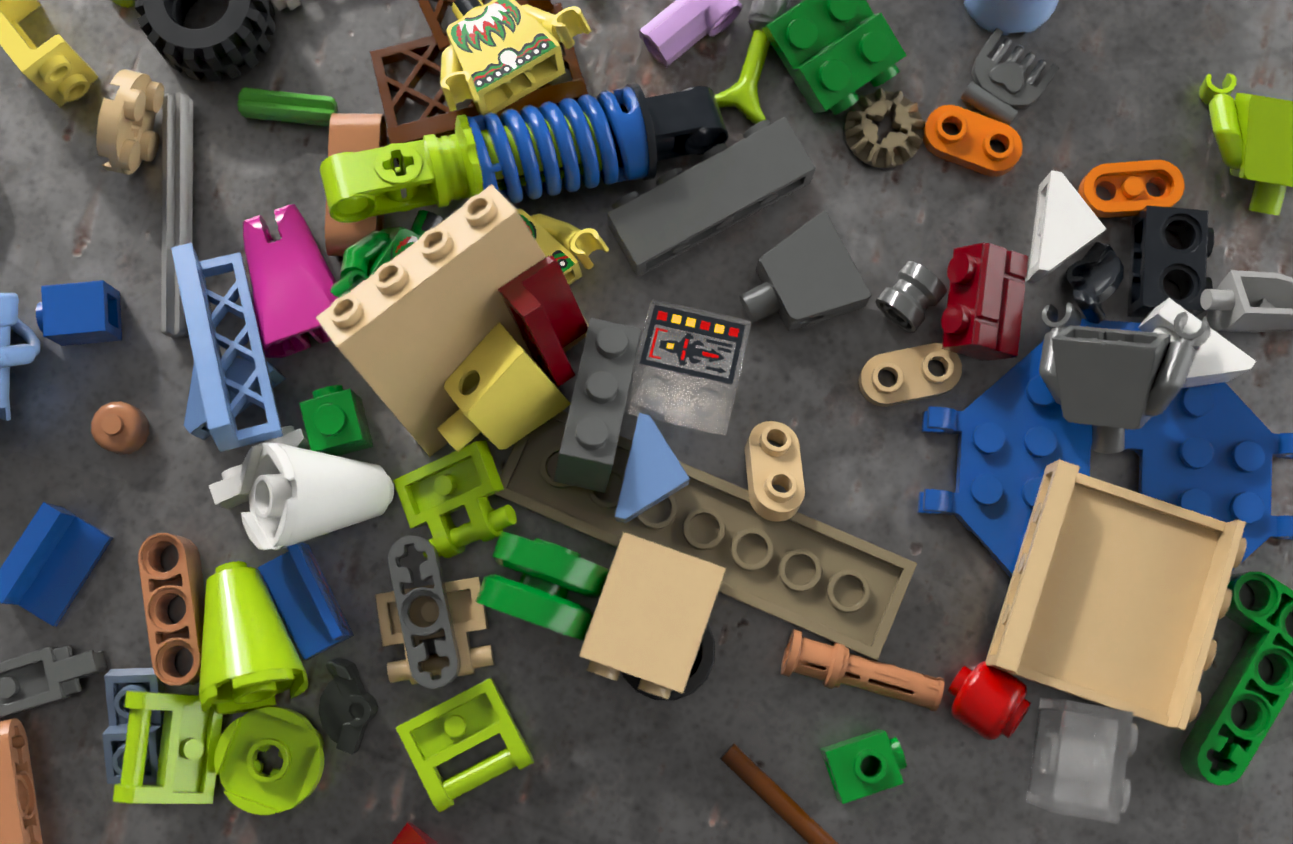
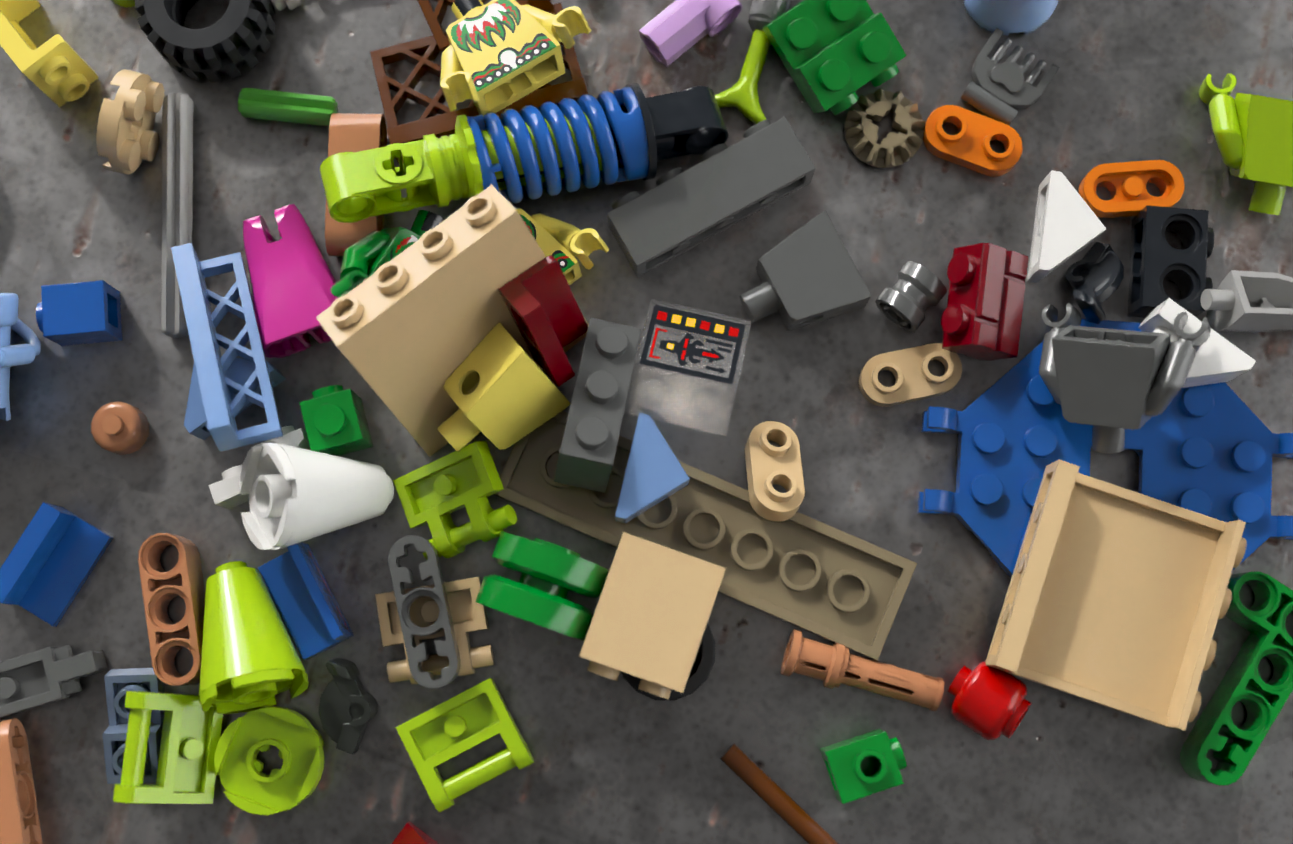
(1081, 760): clear brick -> none

